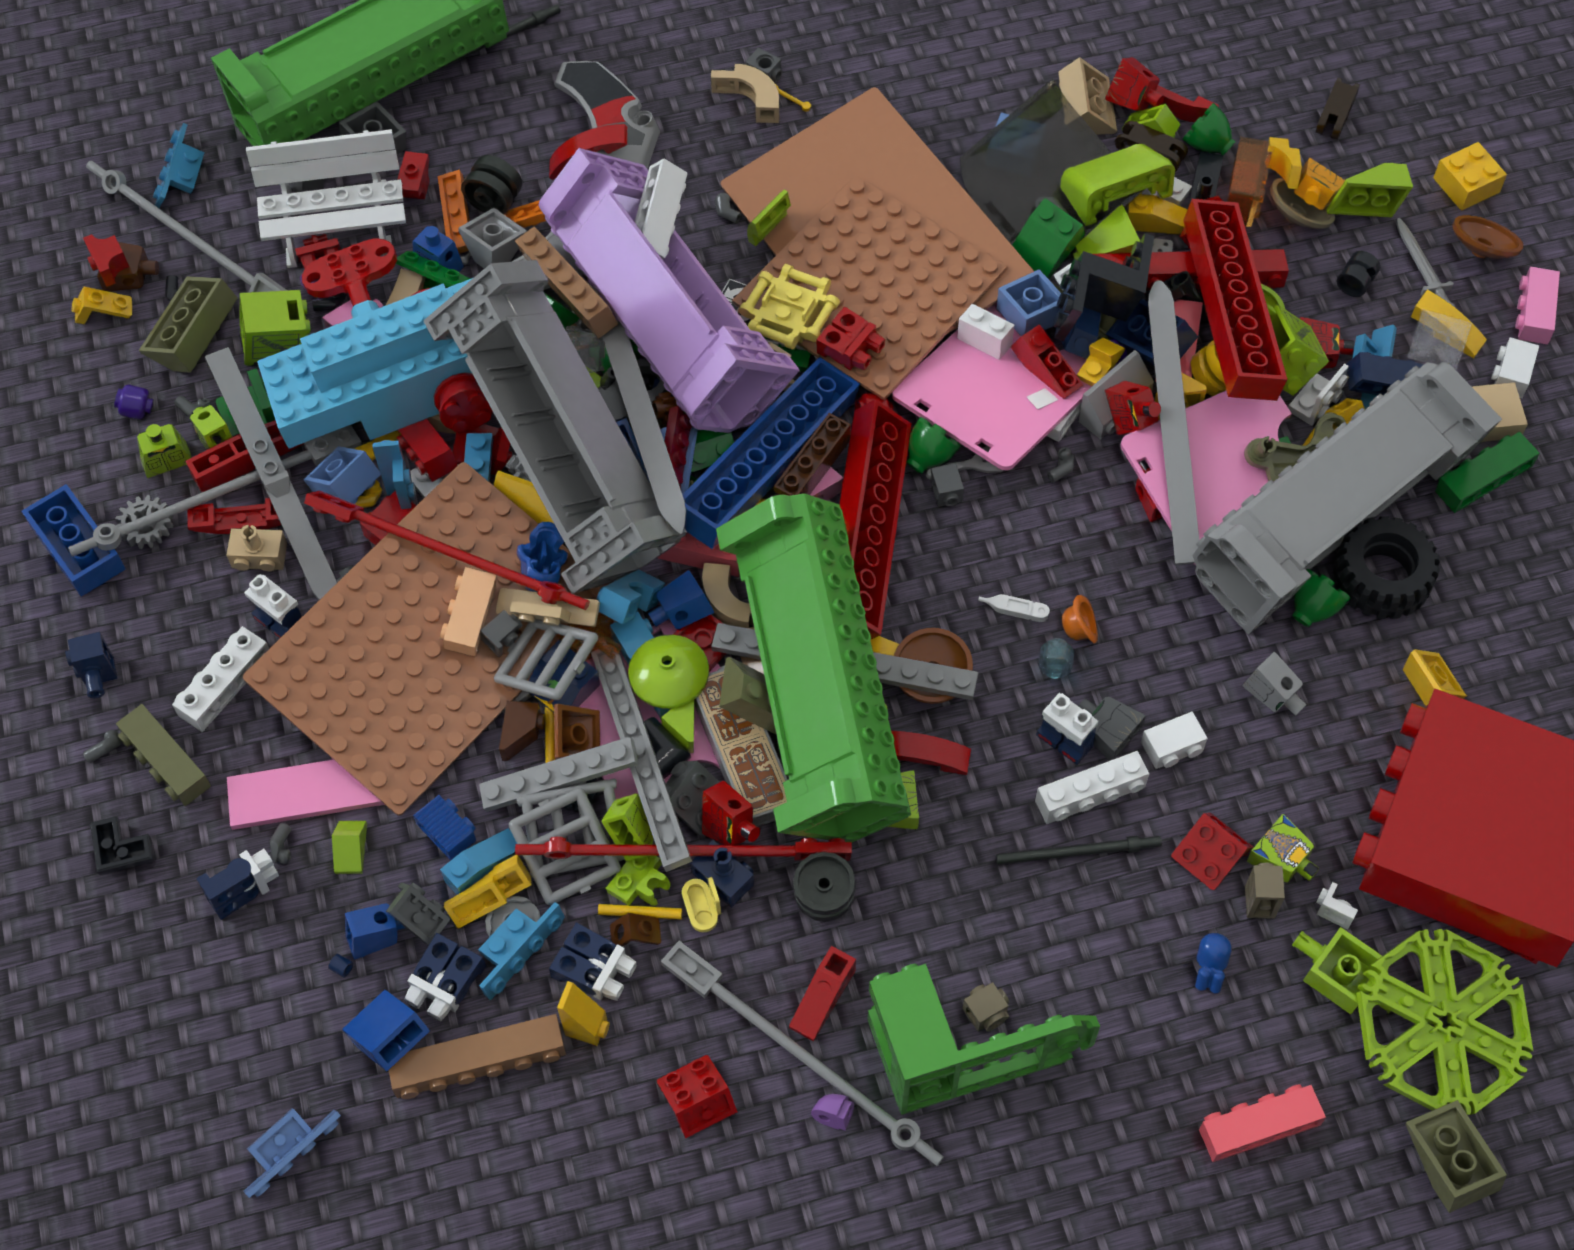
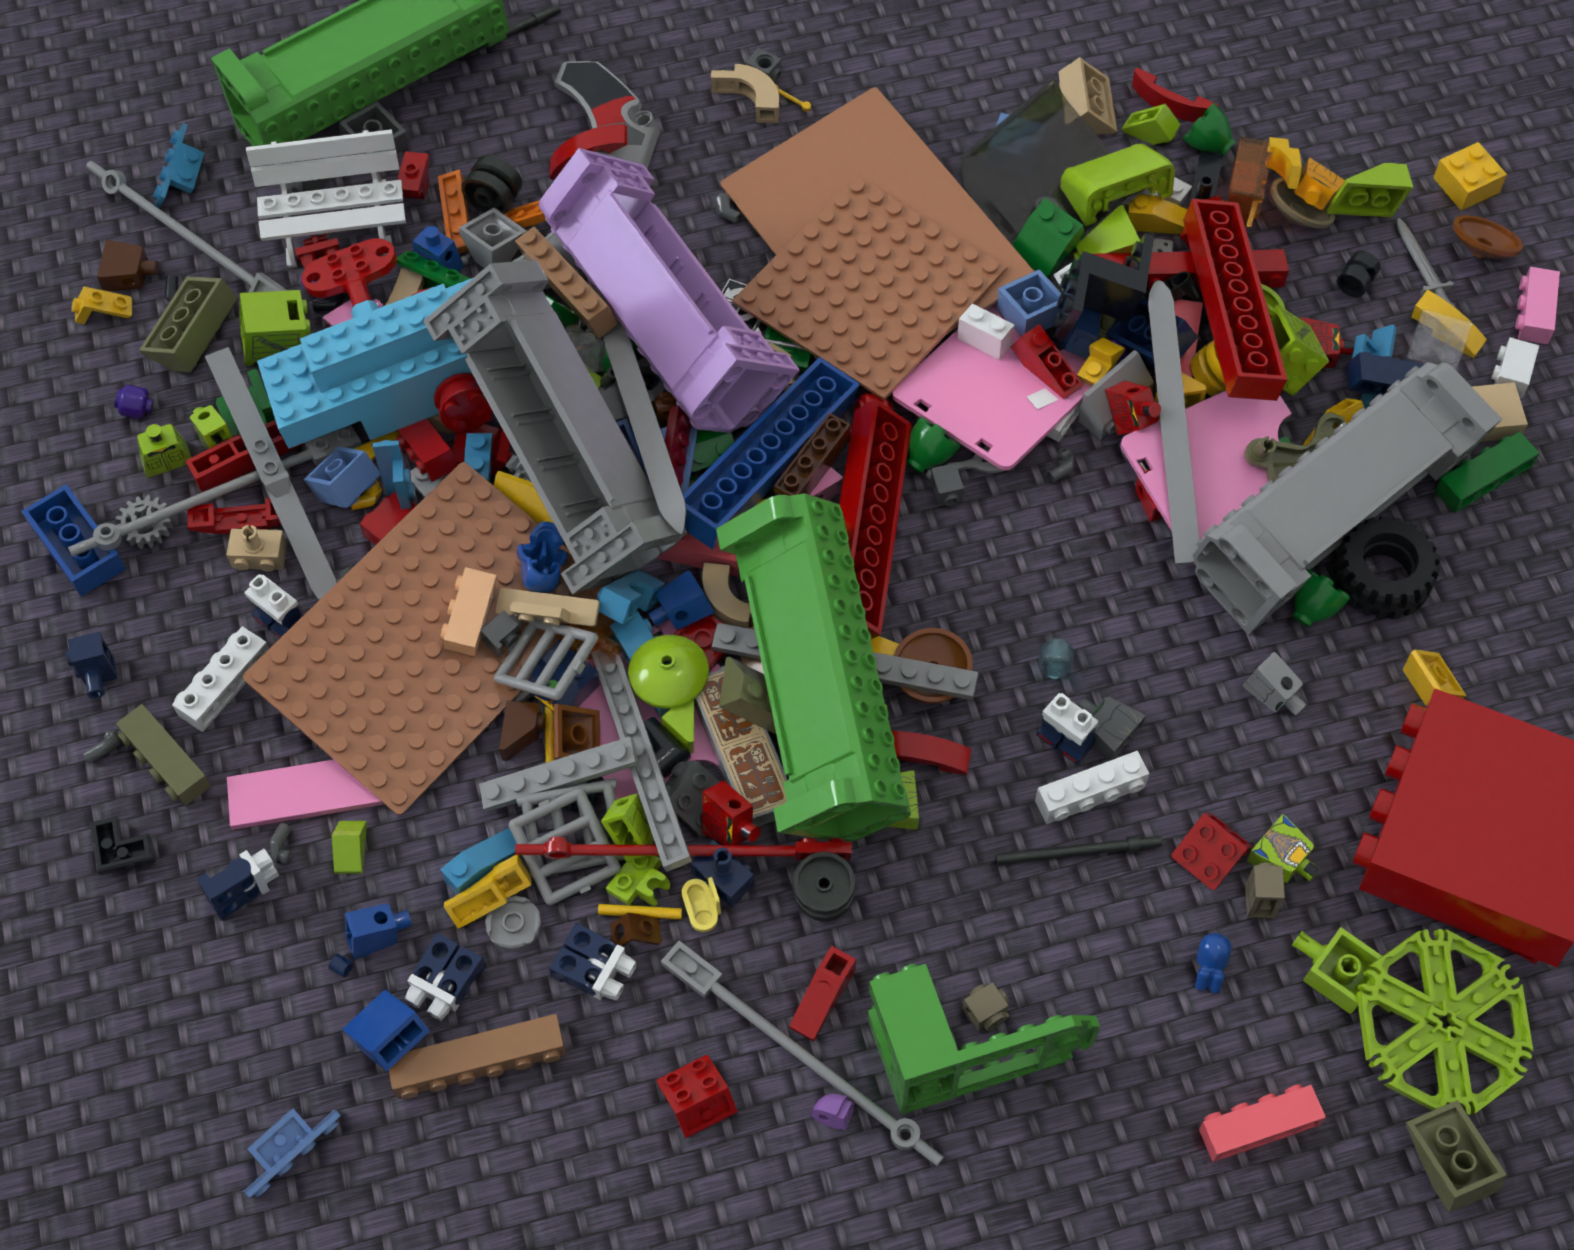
(106, 257): red brick -> none
(188, 407): dark grey arm -> none
(346, 511): red bar -> none
(417, 913): dark grey bracket -> none
(445, 826): blue brick -> none
(513, 945): dark azure bracket -> none
(582, 1016): yellow slope -> none
(660, 204): white brick -> none
(768, 218): lime slope -> none
(789, 308): light yellow brick -> none
(850, 340): red hips -> none
(1018, 607): white piece -> none
(1080, 620): orange hat -> none
(1134, 86): red torso -> none
(1154, 139): dark brown piece -> none
(1174, 740): white brick -> none
(1318, 395): white bracket -> none
(1335, 910): white bracket -> none
(1338, 107): dark brown piece -> none

